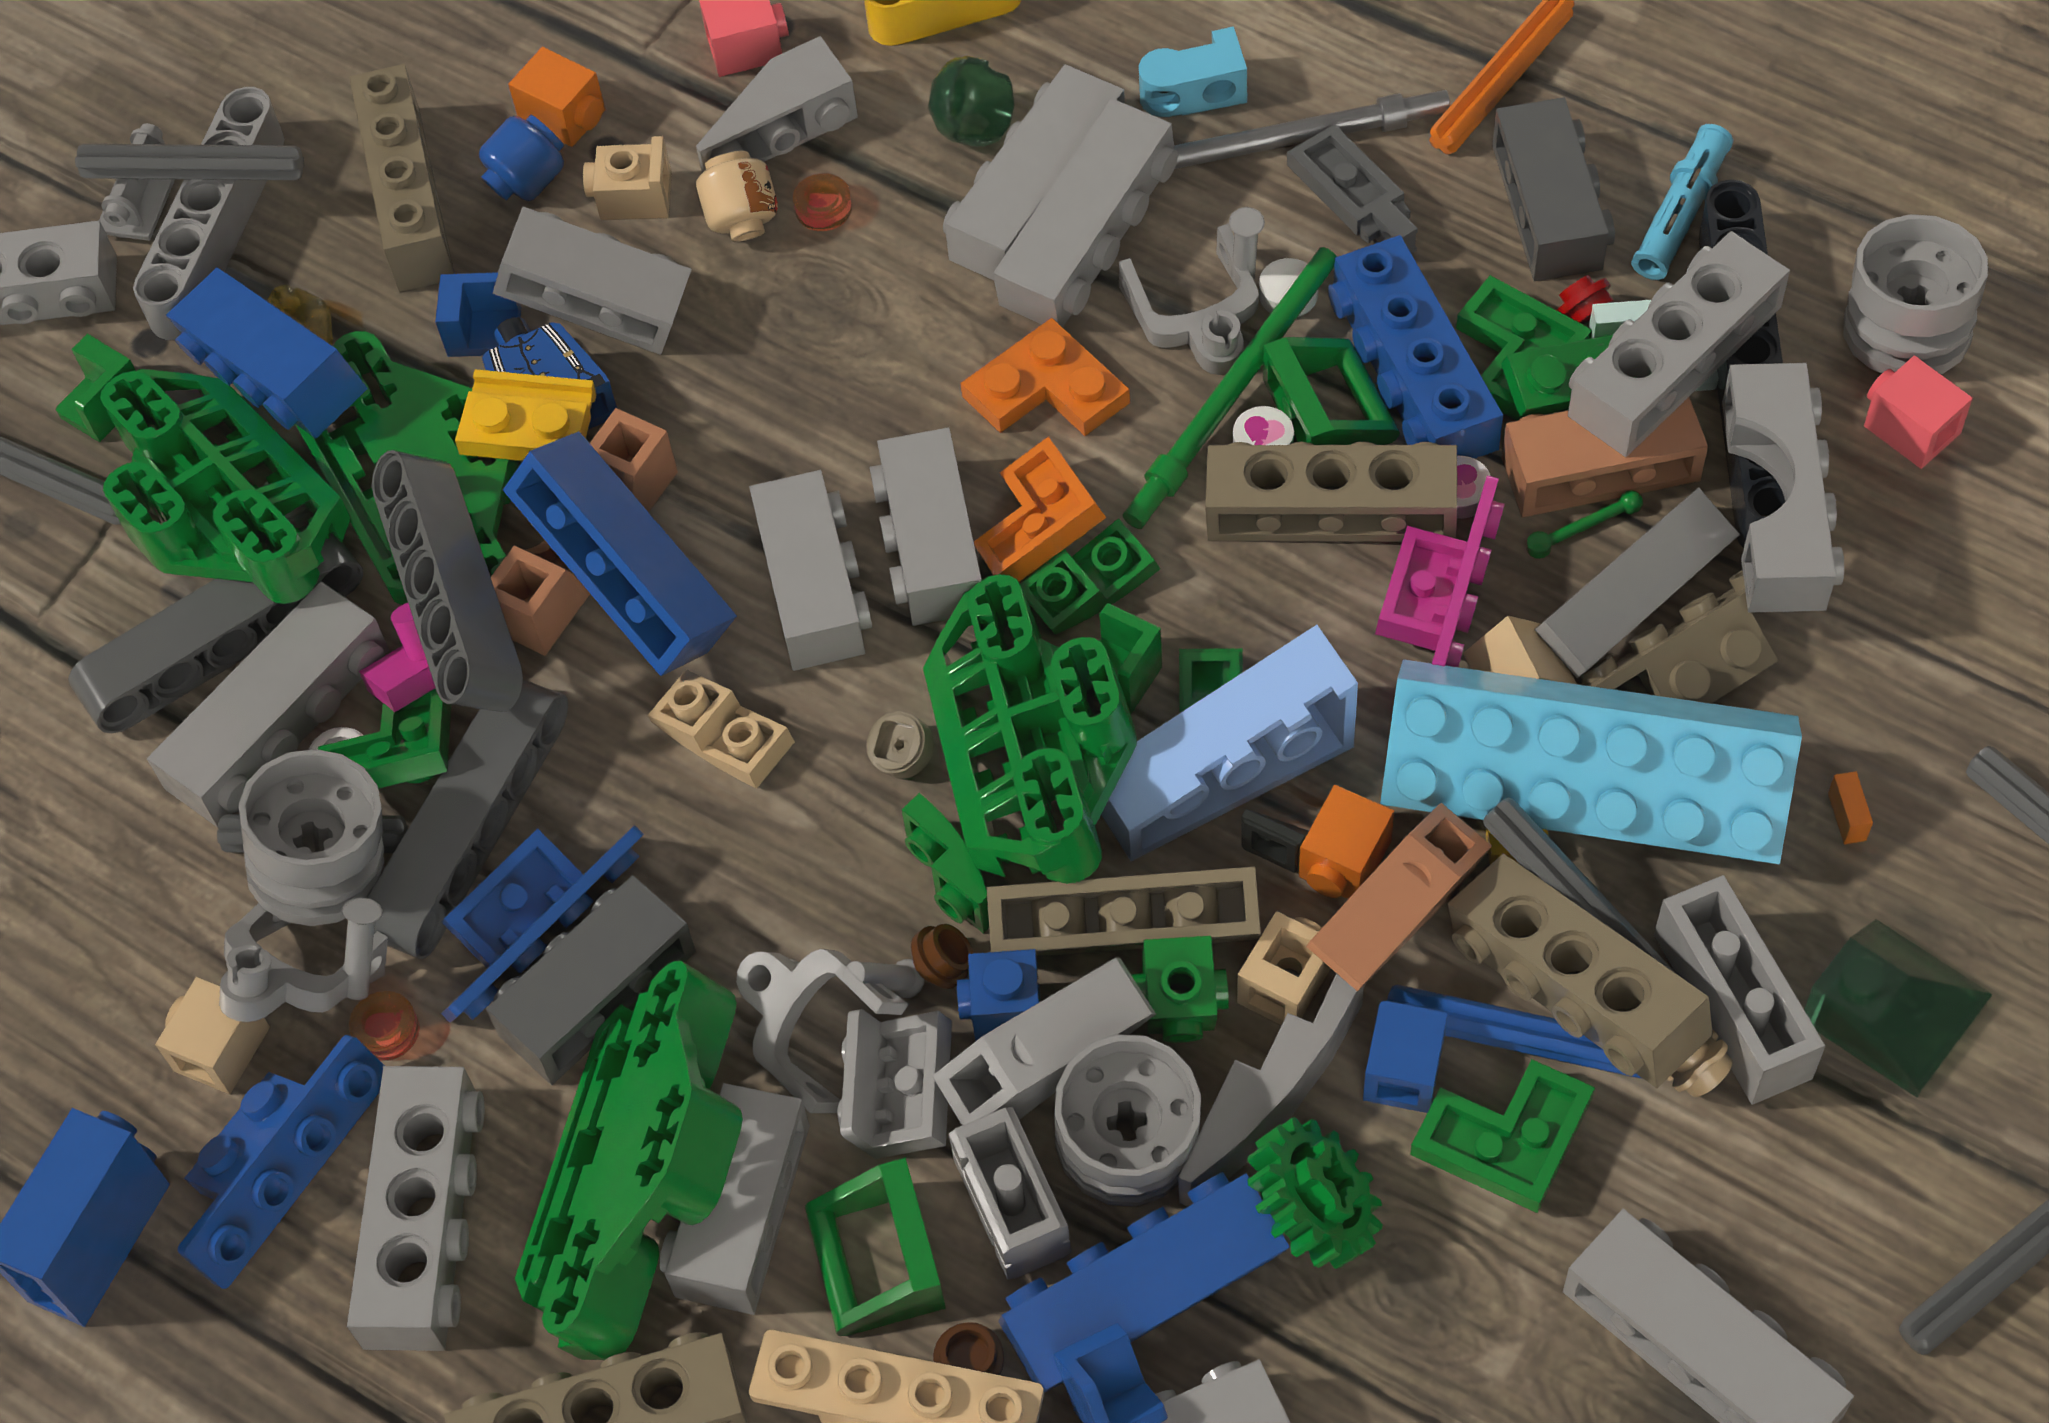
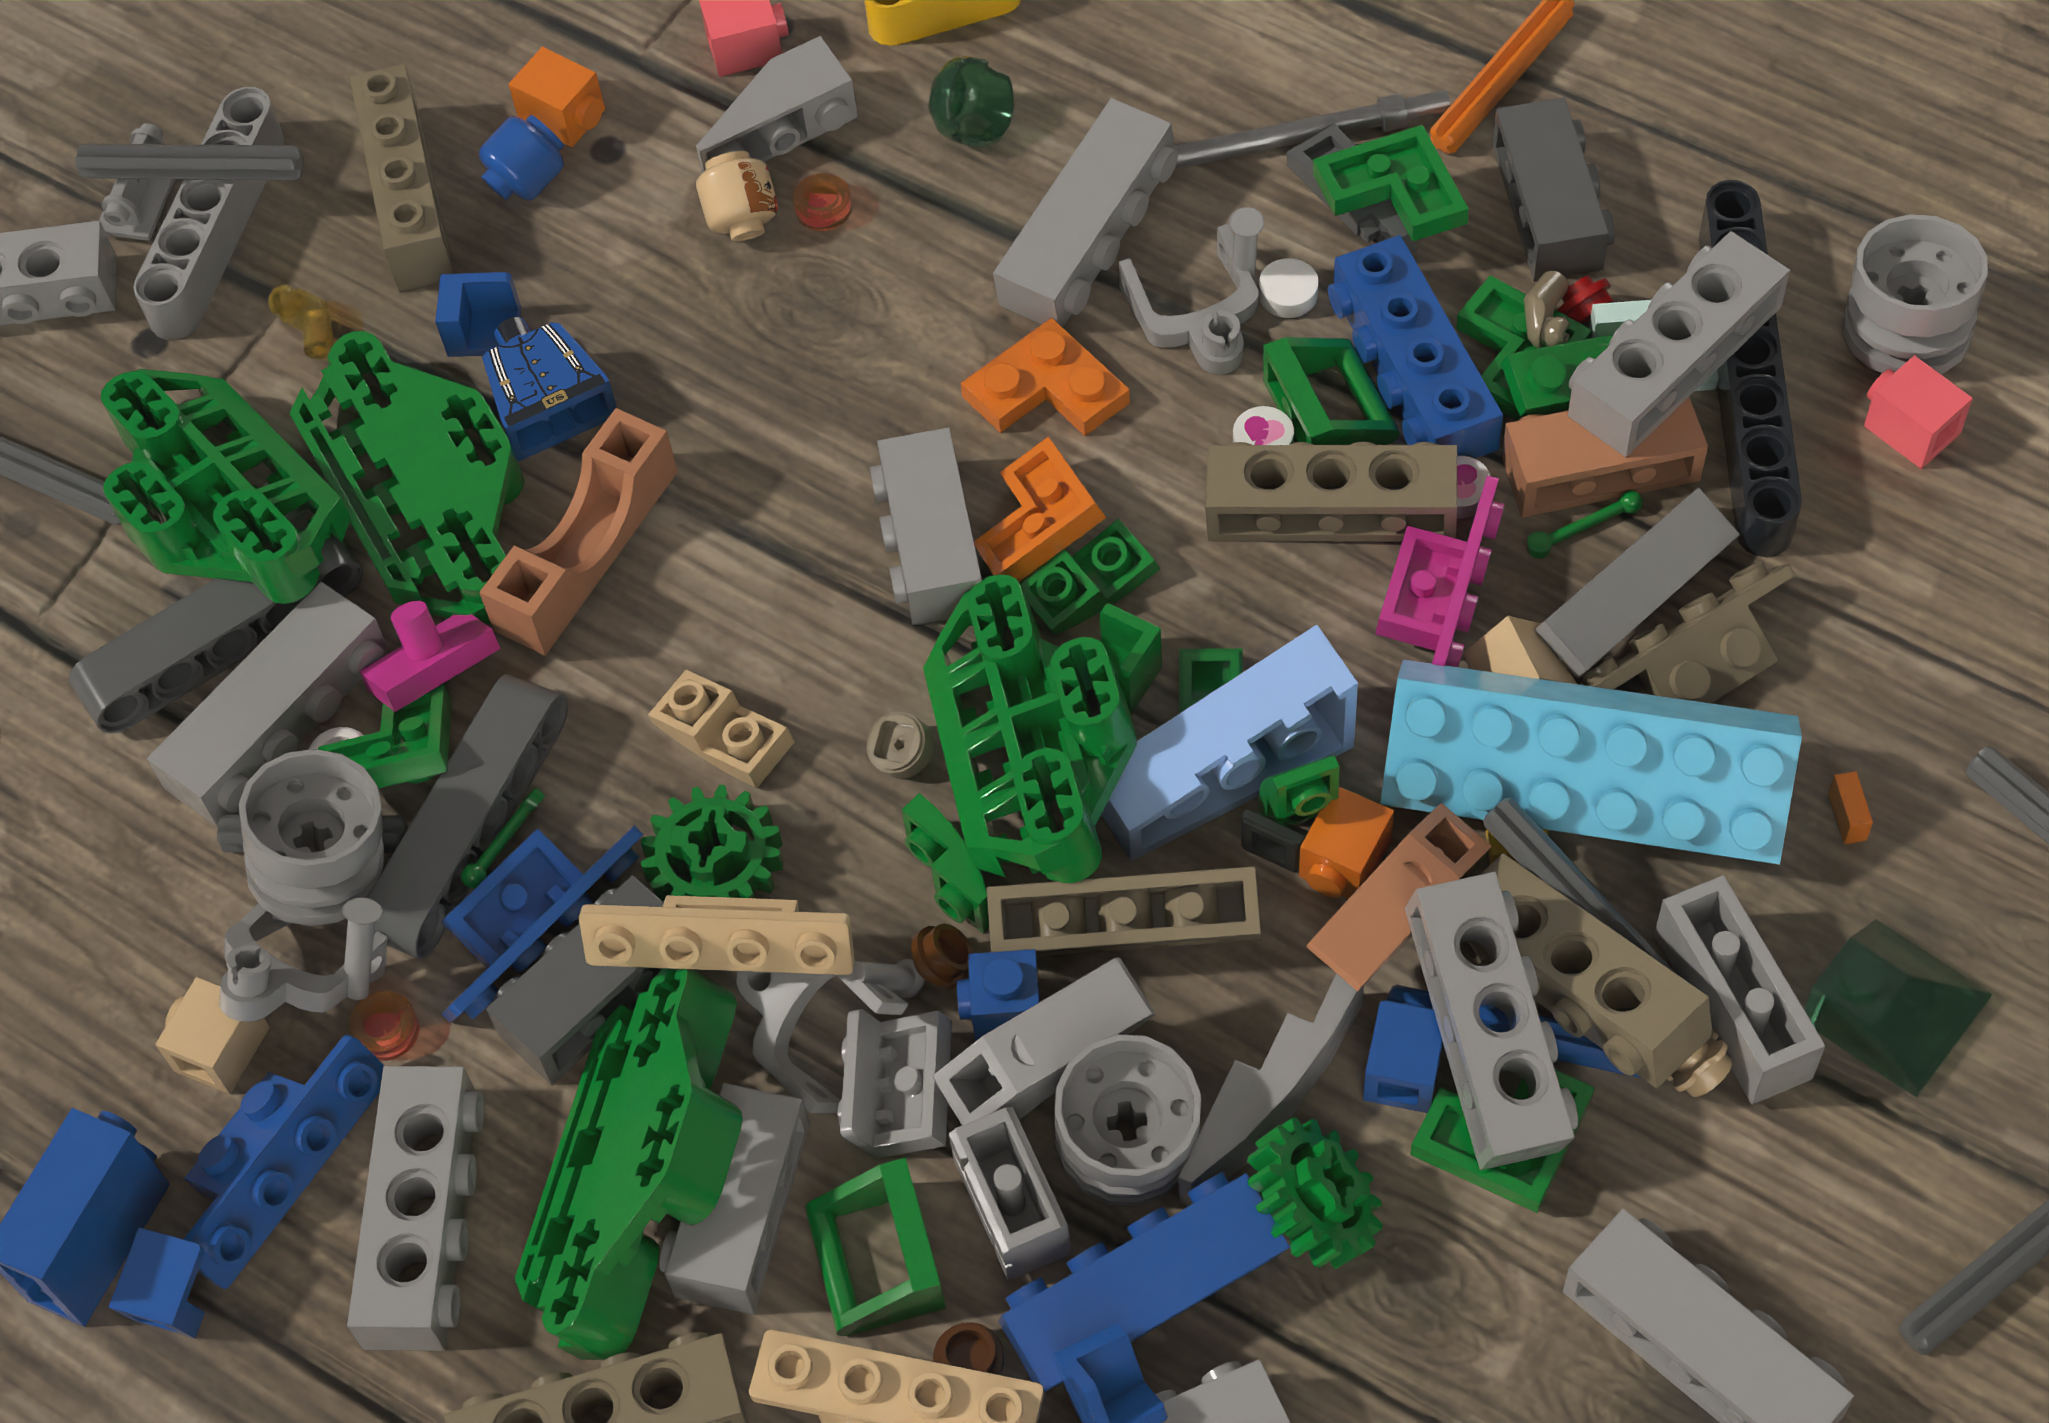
(83, 405): green panel -> none
(158, 1283): none -> blue panel
(265, 354): blue brick -> none
(446, 582): dark grey beam -> none
(475, 873): none -> green hinge
(521, 412): yellow plate -> none
(591, 280): light grey brick -> none
(619, 552): blue brick -> none
(630, 181): tan brick -> none
(693, 837): none -> green gear
(718, 936): none -> tan bracket
(811, 569): light grey brick -> none
(1024, 169): light grey brick -> none
(1169, 470): green bar -> none
(1188, 967): green brick -> none
(1194, 77): medium azure leg -> none
(1264, 983): tan brick -> none
(1301, 791): none -> green slope
(1398, 169): none -> green plate
(1498, 1125): none -> light grey brick
(1539, 306): none -> dark tan arm
(1706, 154): medium azure pin -> none
(1773, 423): light grey arch -> none

